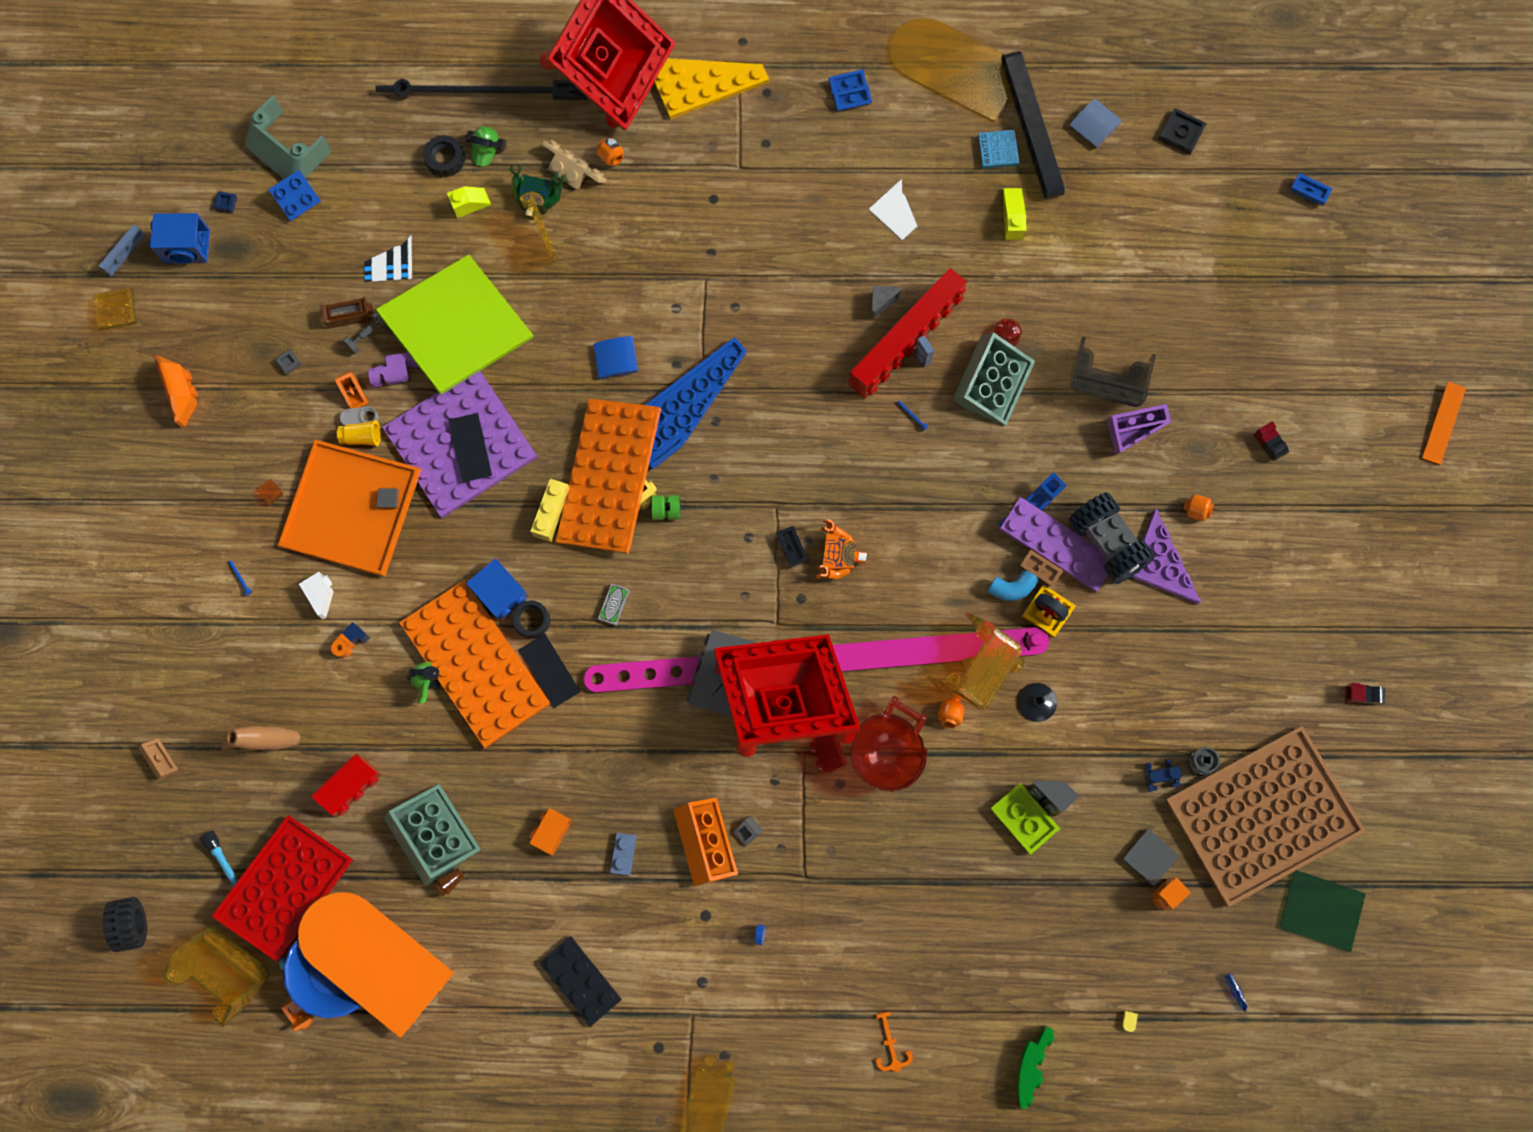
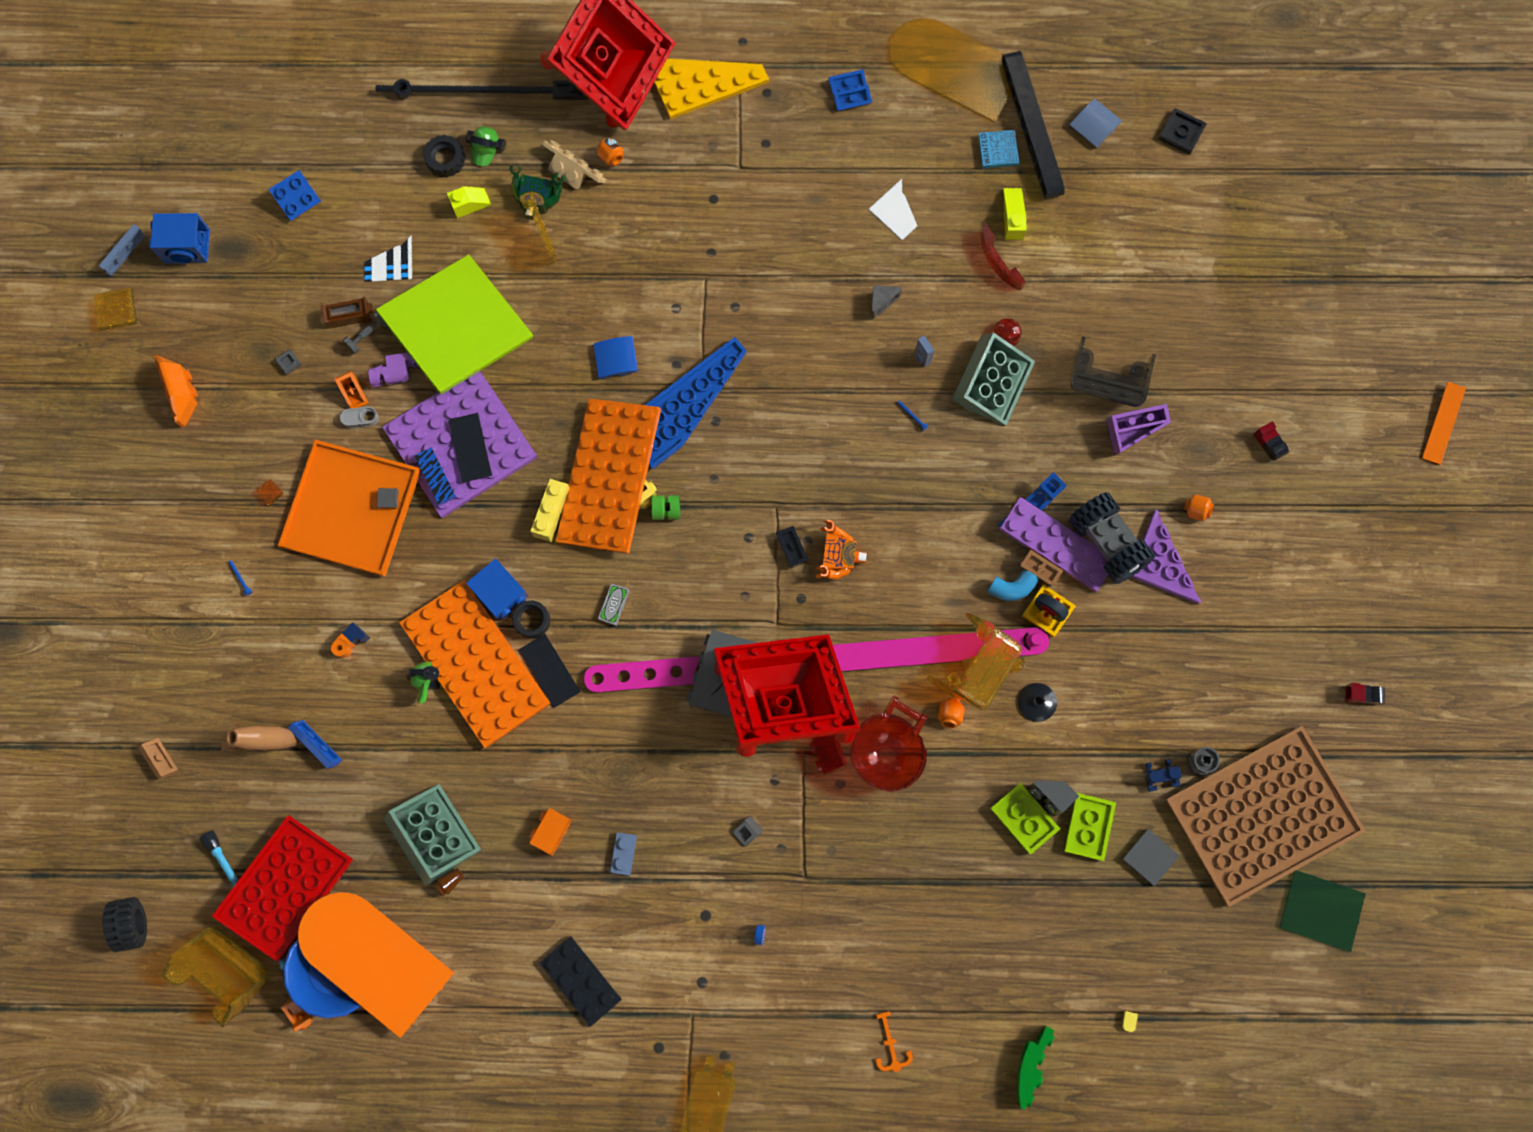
(225, 202): dark blue tile -> none
(273, 153): sand green windscreen -> none
(315, 744): none -> blue tile
(319, 593): white slope -> none
(346, 785): red slope -> none
(360, 434): yellow plant -> none
(435, 476): none -> tile
(705, 841): orange slope -> none
(904, 335): red brick -> none
(1011, 277): none -> clear red slope
(1090, 827): none -> lime plate
(1169, 894): orange brick -> none
(1236, 991): clear blue piece -> none
(1311, 189): blue plate -> none

